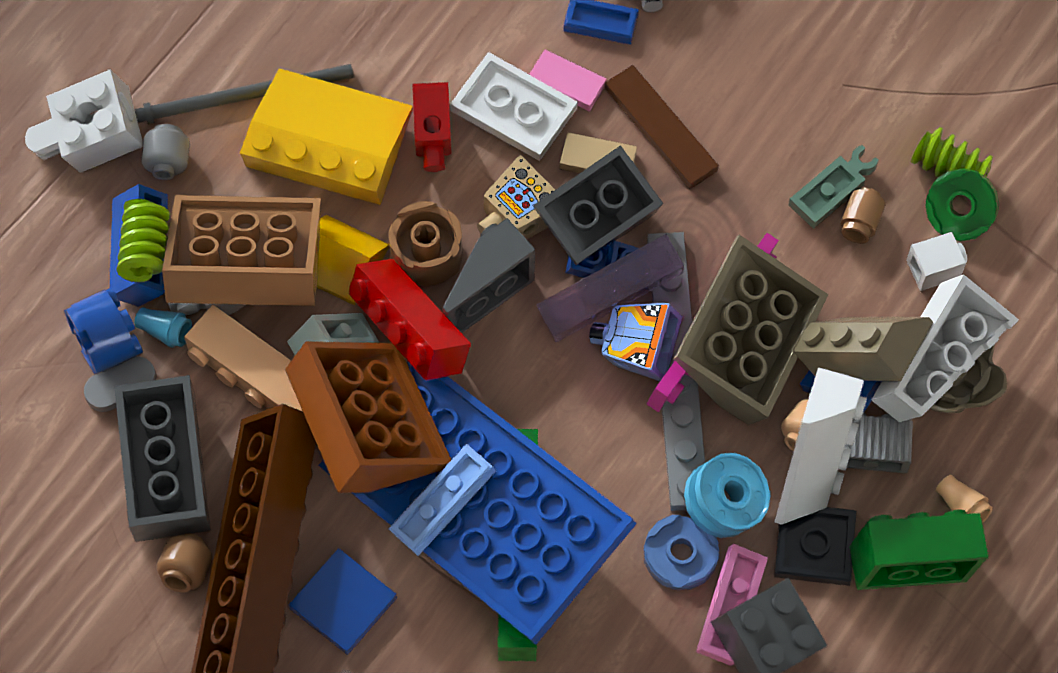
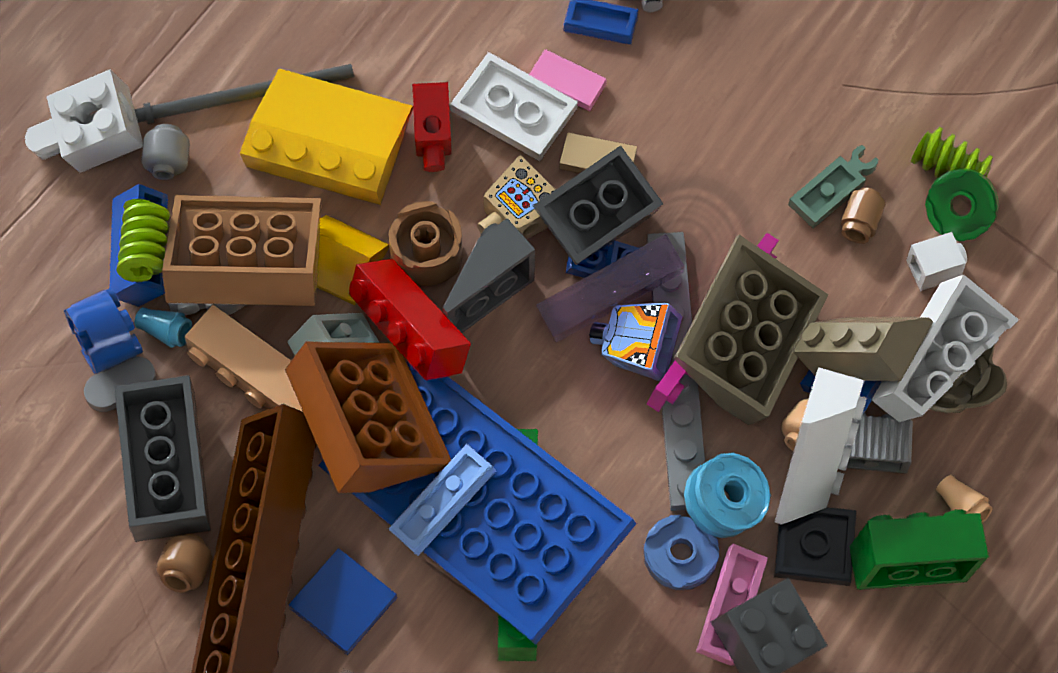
(661, 127): reddish brown tile -> none

